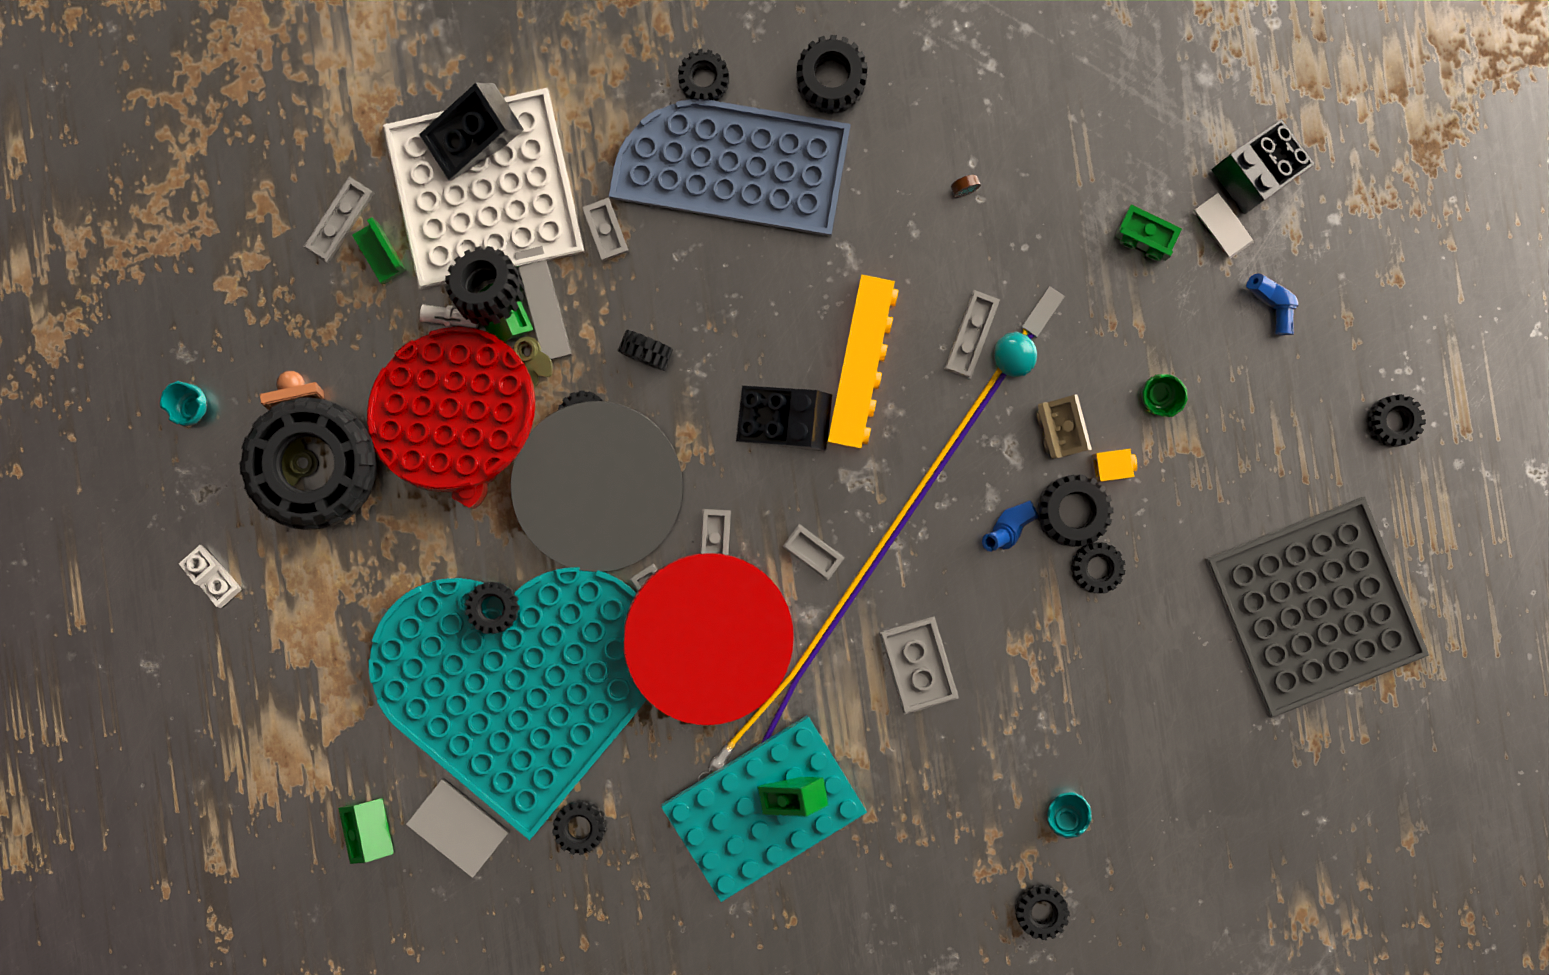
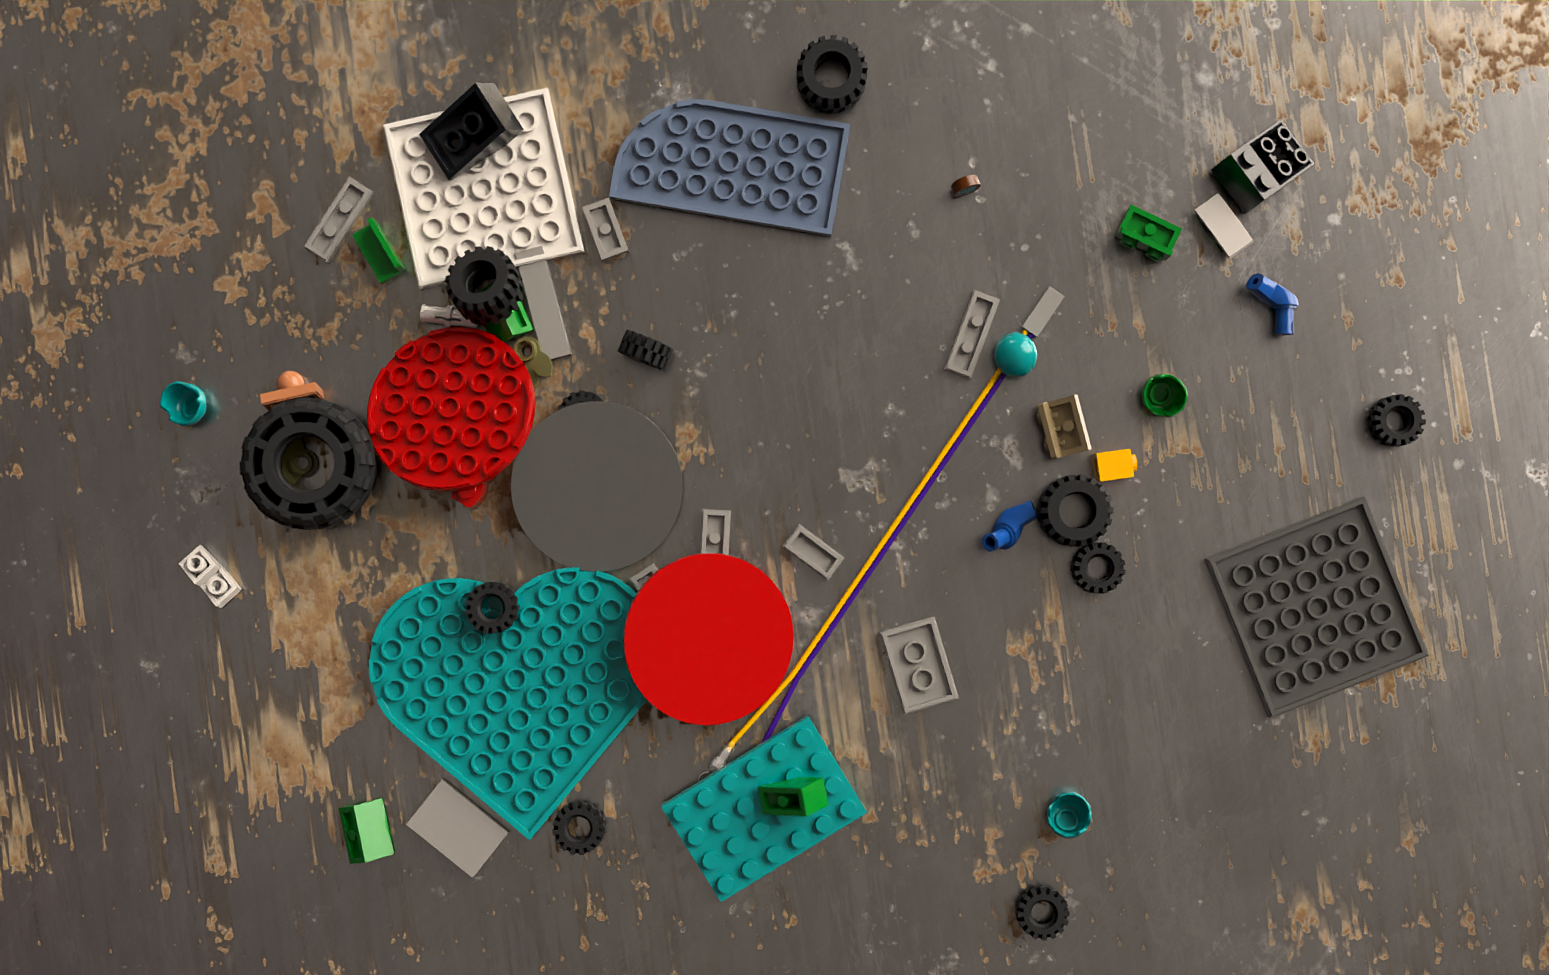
(708, 60): black tyre -> none
(784, 417): black slope -> none
(861, 362): yellow brick -> none

